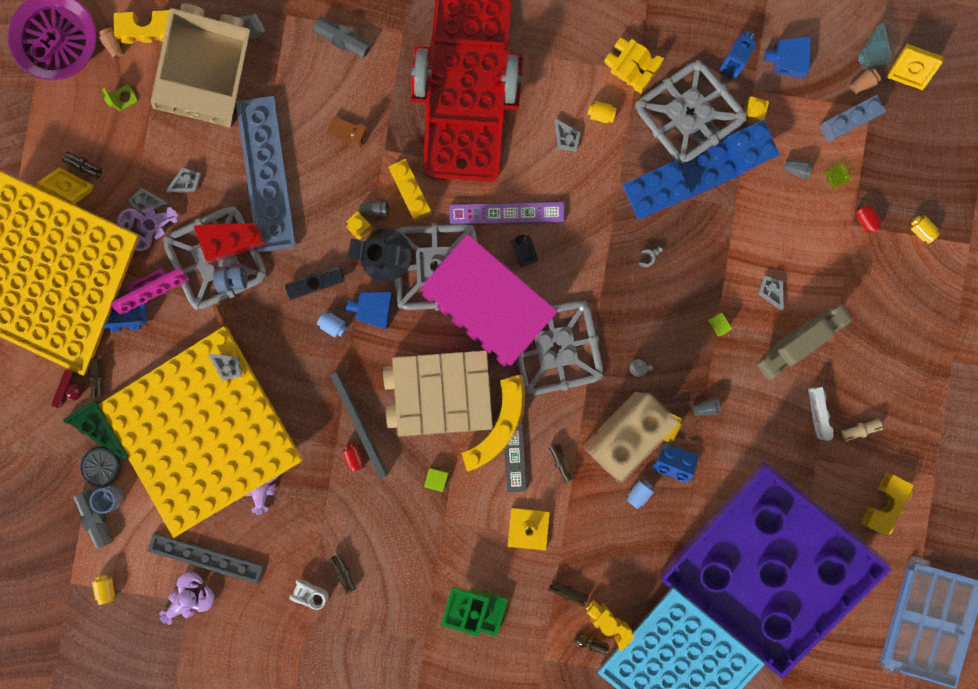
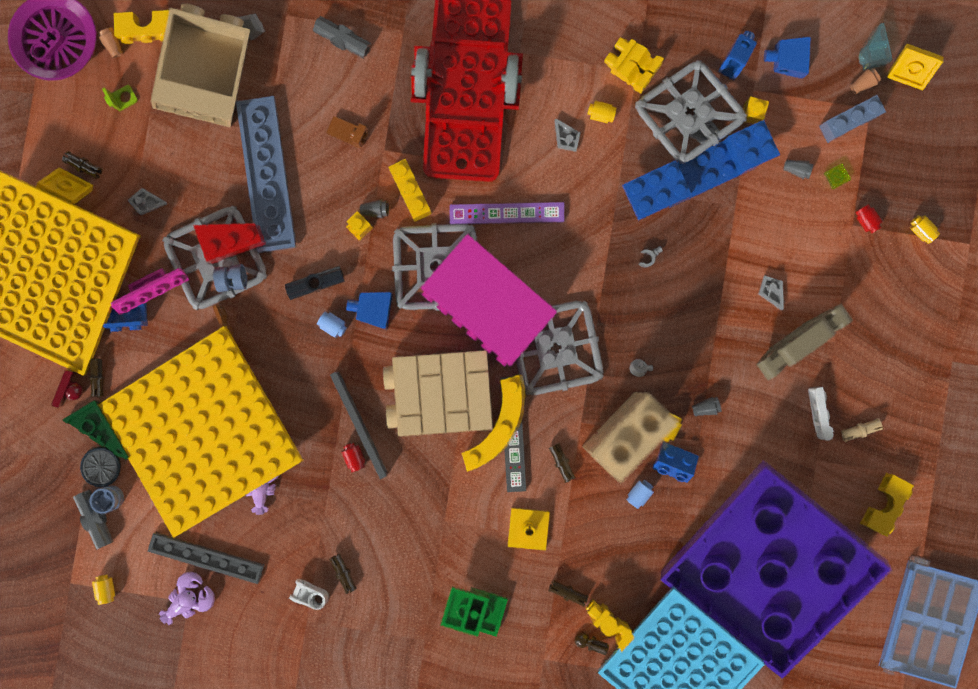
(147, 224): lavender animal -> none
(184, 181): light grey piece -> none
(226, 366): light grey piece -> none
(394, 258): black piece -> none
(436, 479): lime piece -> none
(524, 250): black bracket -> none
(720, 324): lime piece -> none

